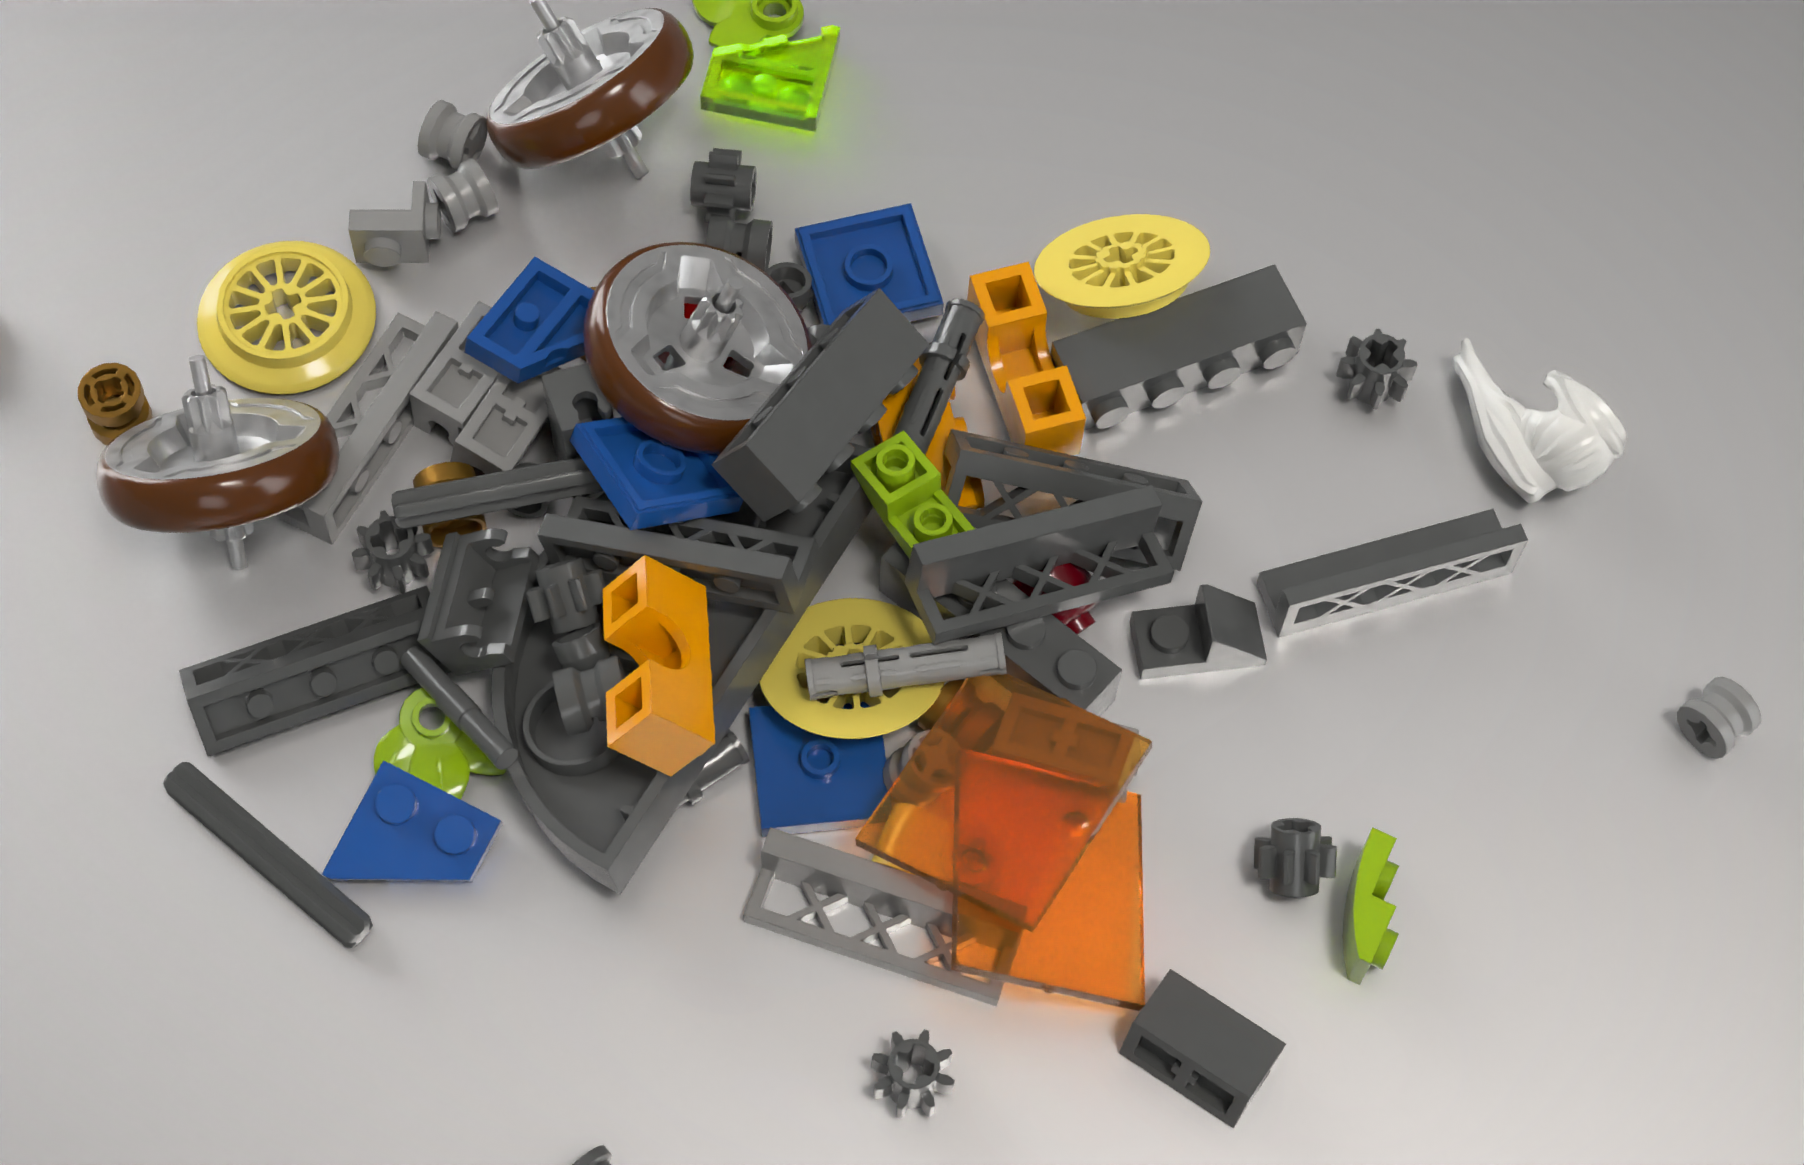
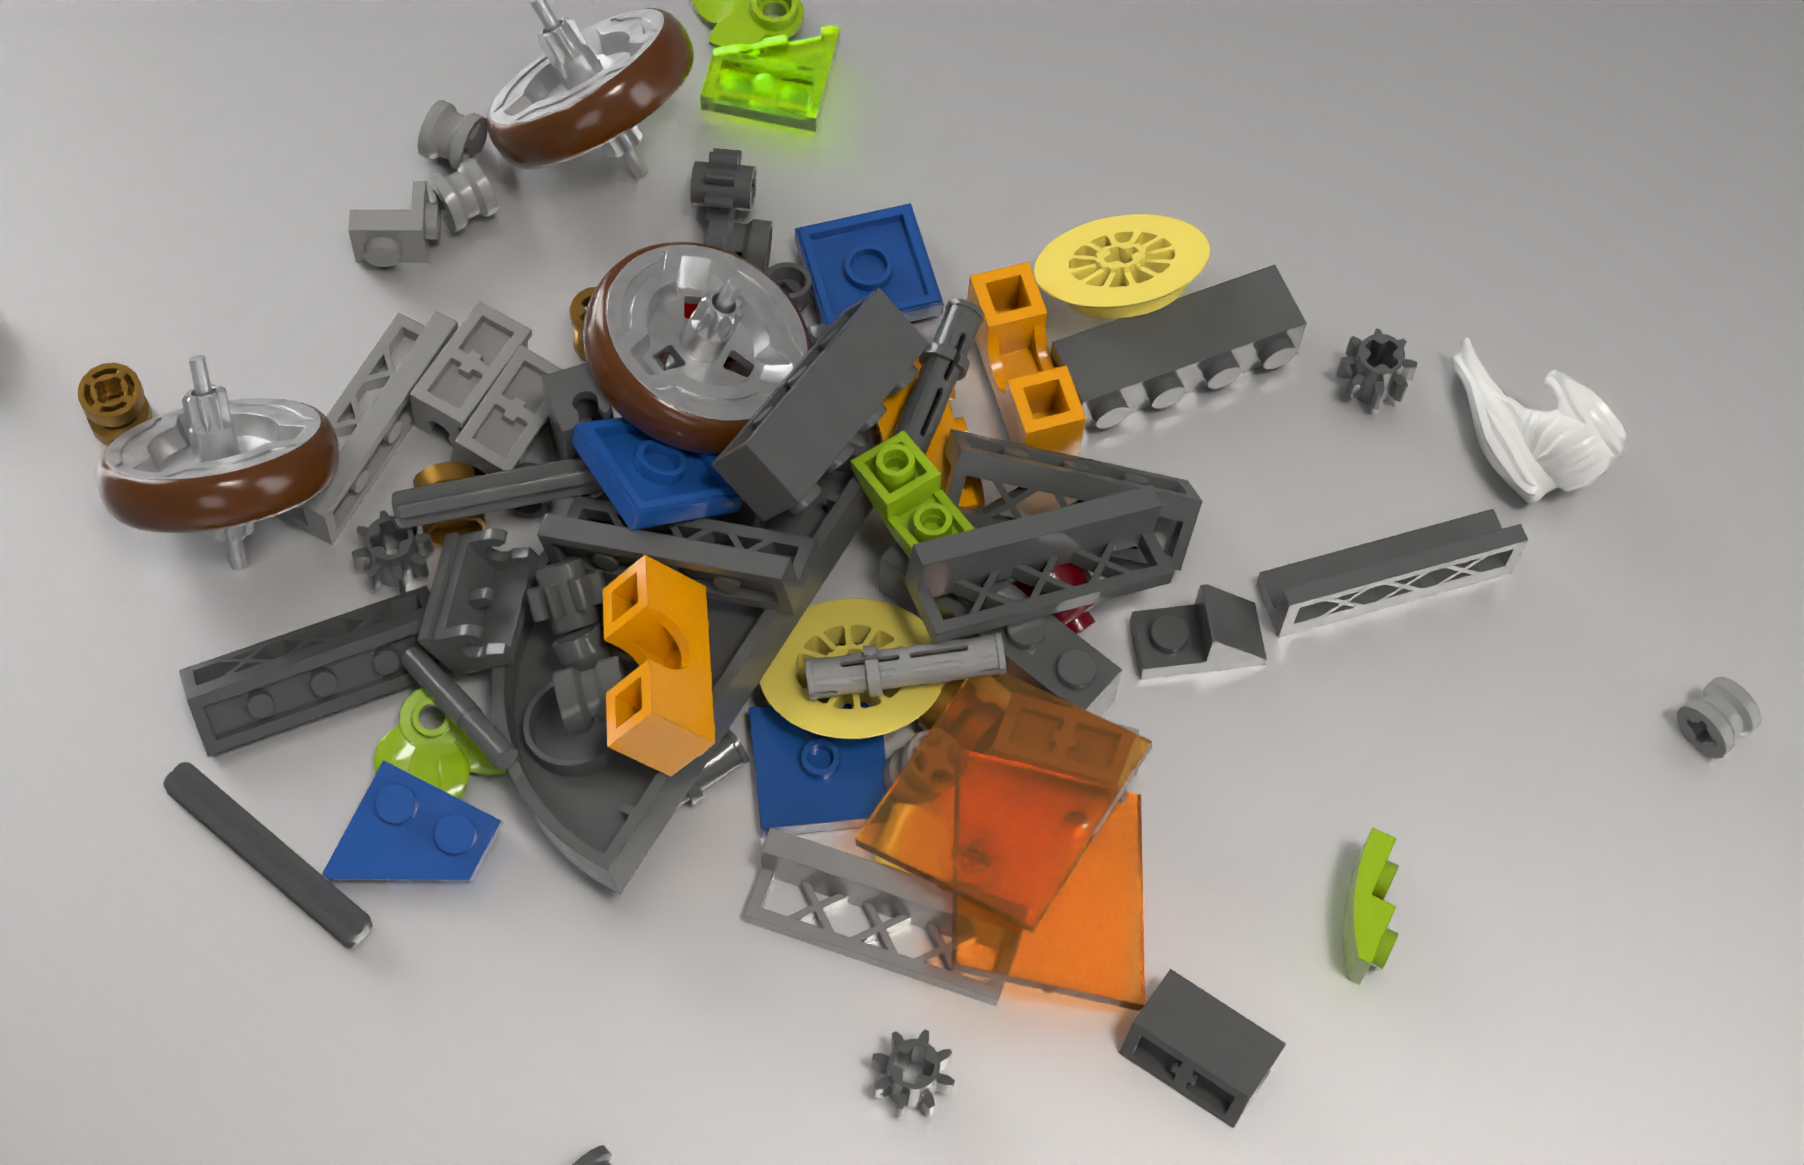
(291, 369): light yellow piece -> none
(532, 324): blue wing -> none
(1295, 857): dark grey gear -> none

